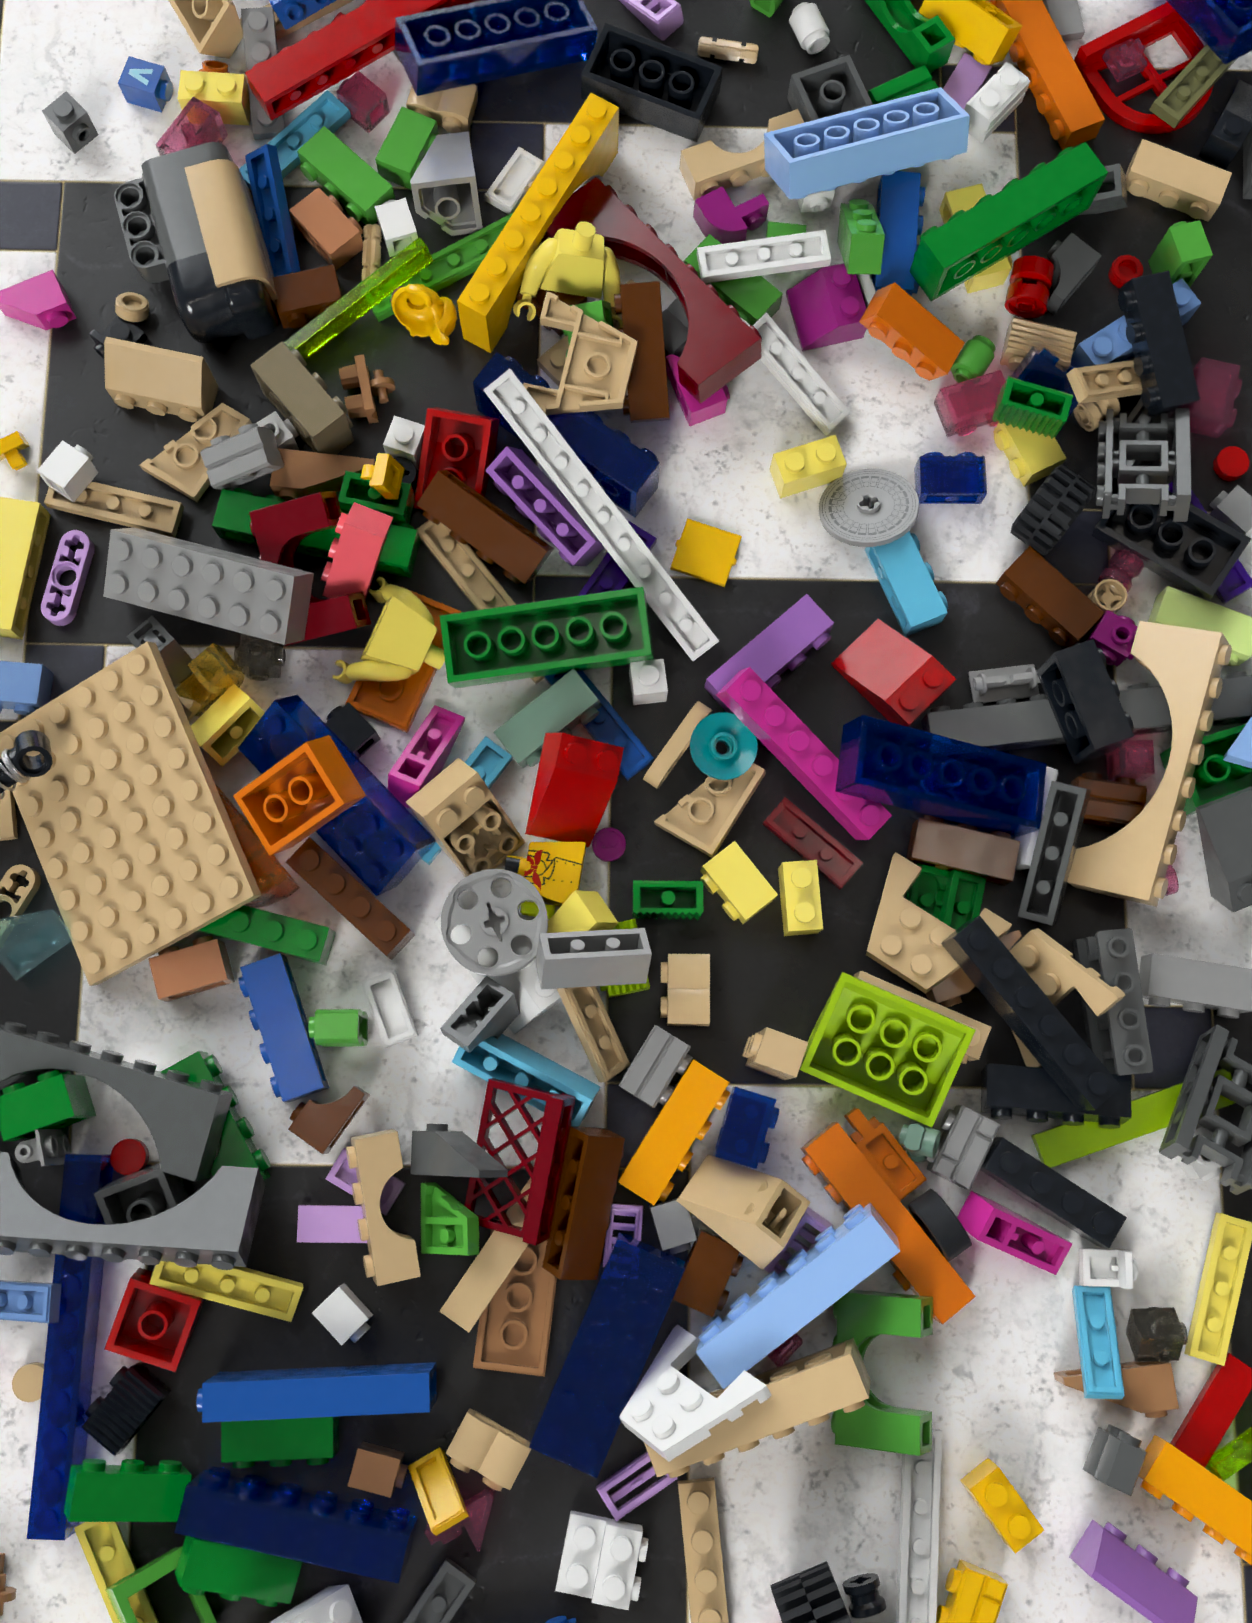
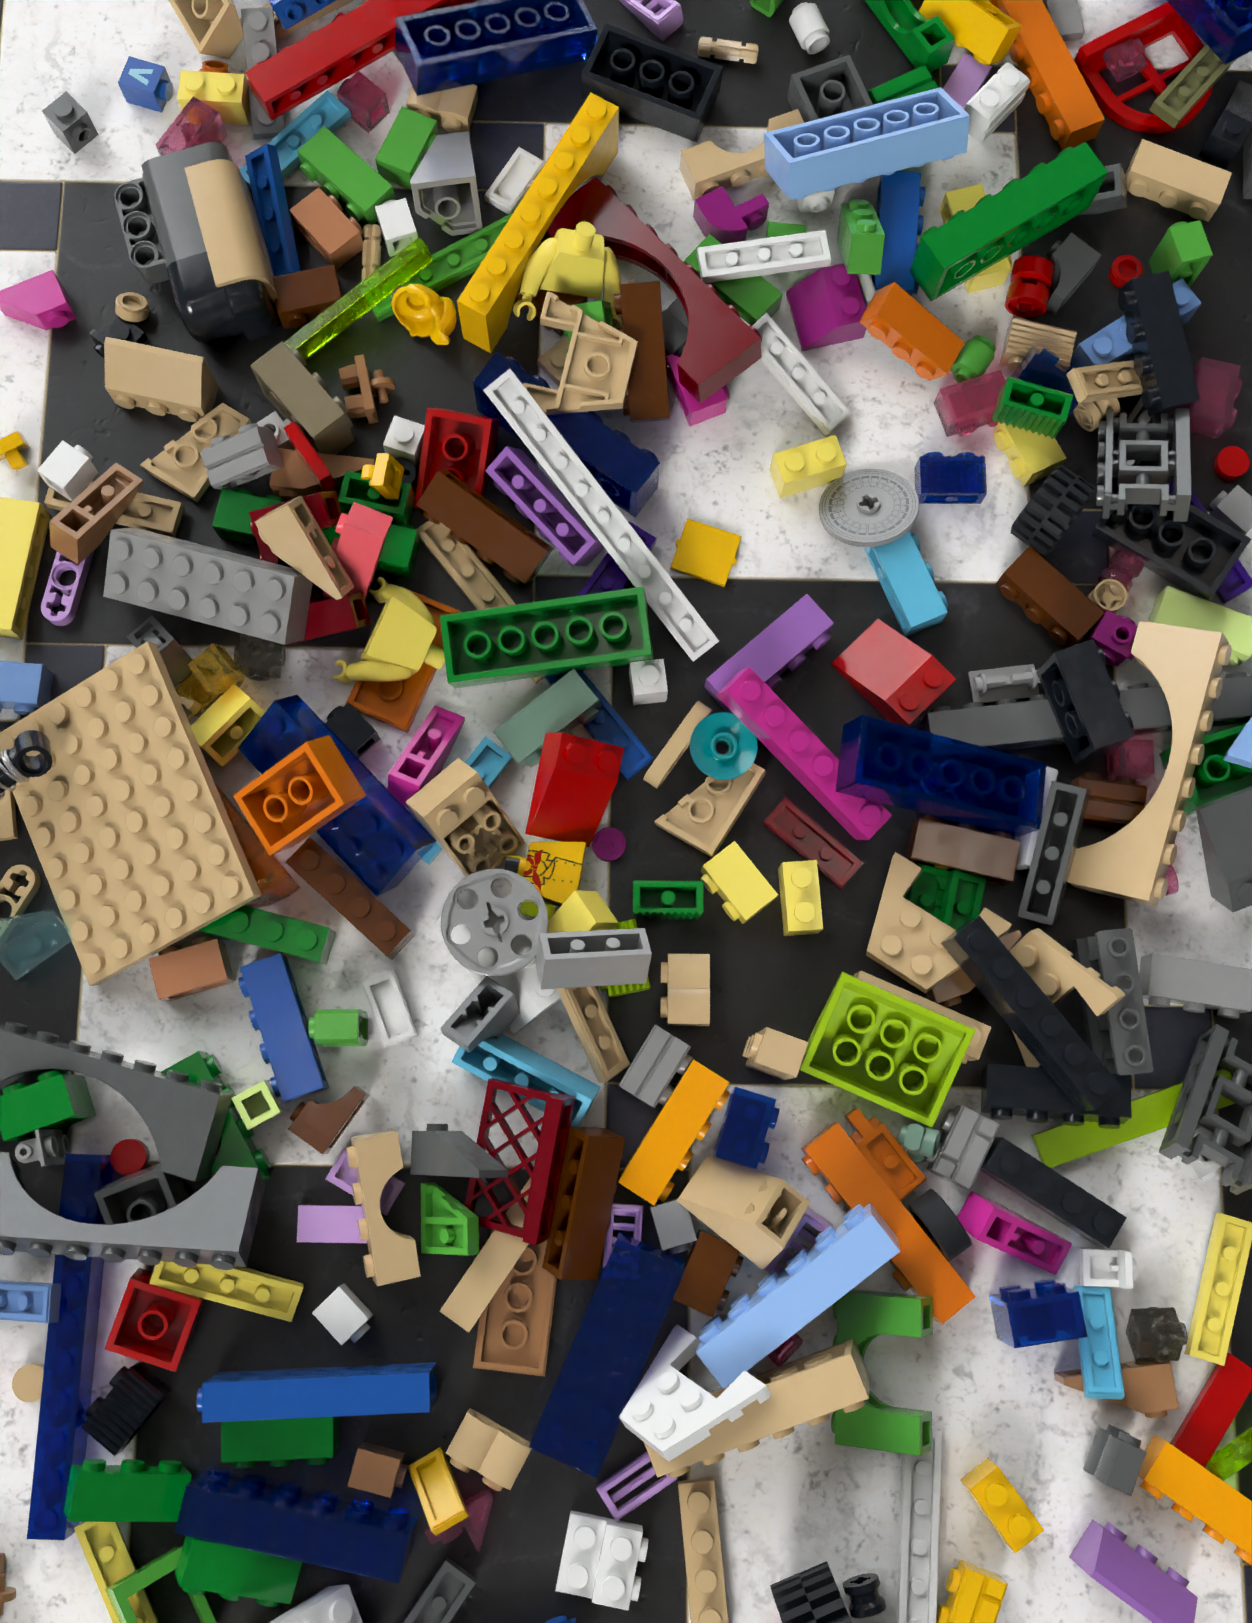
(93, 513): none -> medium nougat slope
(257, 1104): none -> yellowish green brick
(301, 544): none -> tan slope
(309, 457): none -> red tile
(1037, 1314): none -> clear blue brick

